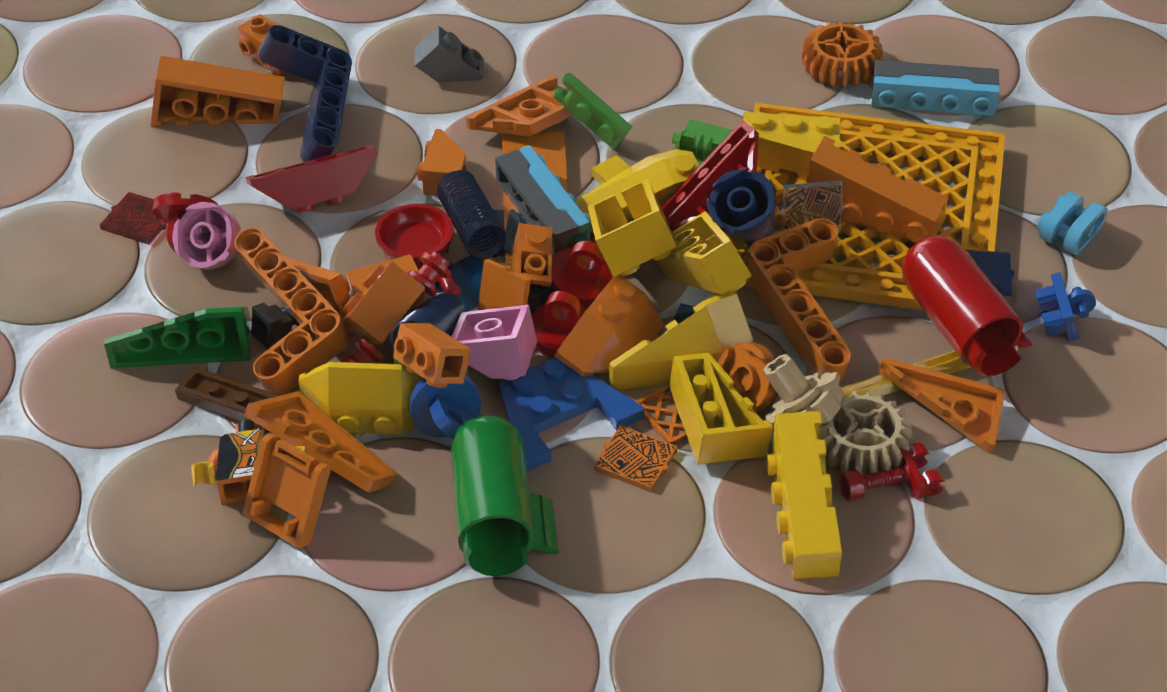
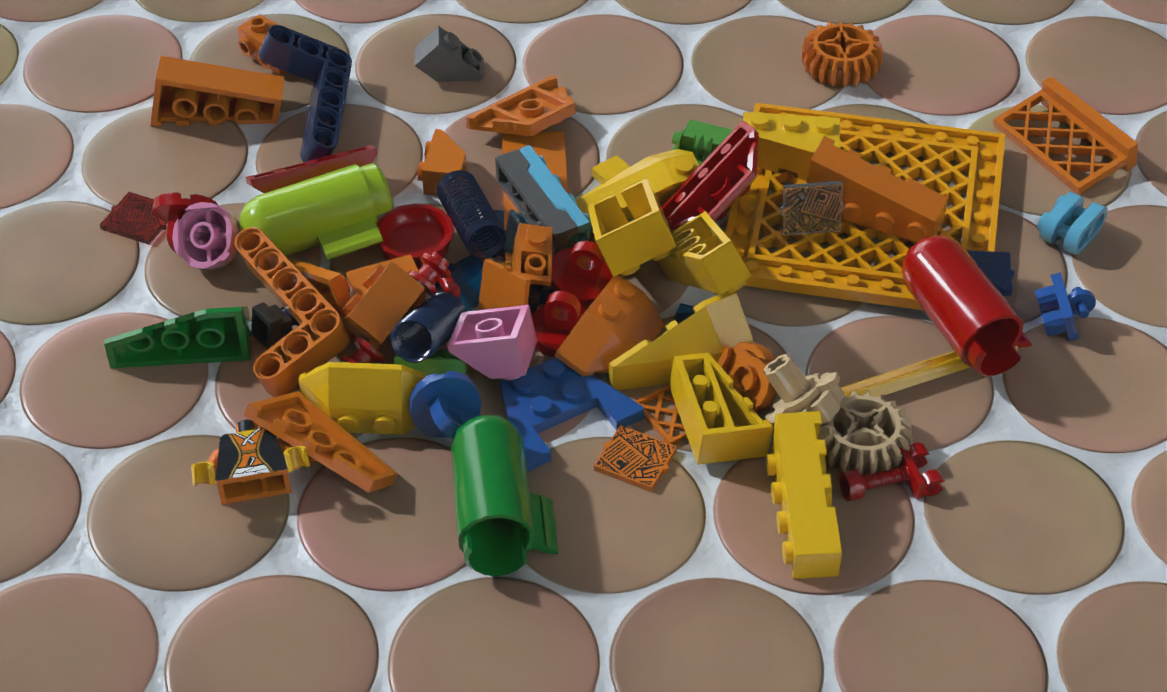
(219, 393): reddish brown tile -> none
(291, 482): orange container -> none
(325, 210): none -> lime piece
(431, 354): orange brick -> none
(592, 111): bright green hinge -> none
(743, 206): dark blue cone -> none
(774, 276): orange beam -> none
(935, 88): medium azure piece -> none
(962, 403): orange wing -> none
(1083, 123): none -> orange fence

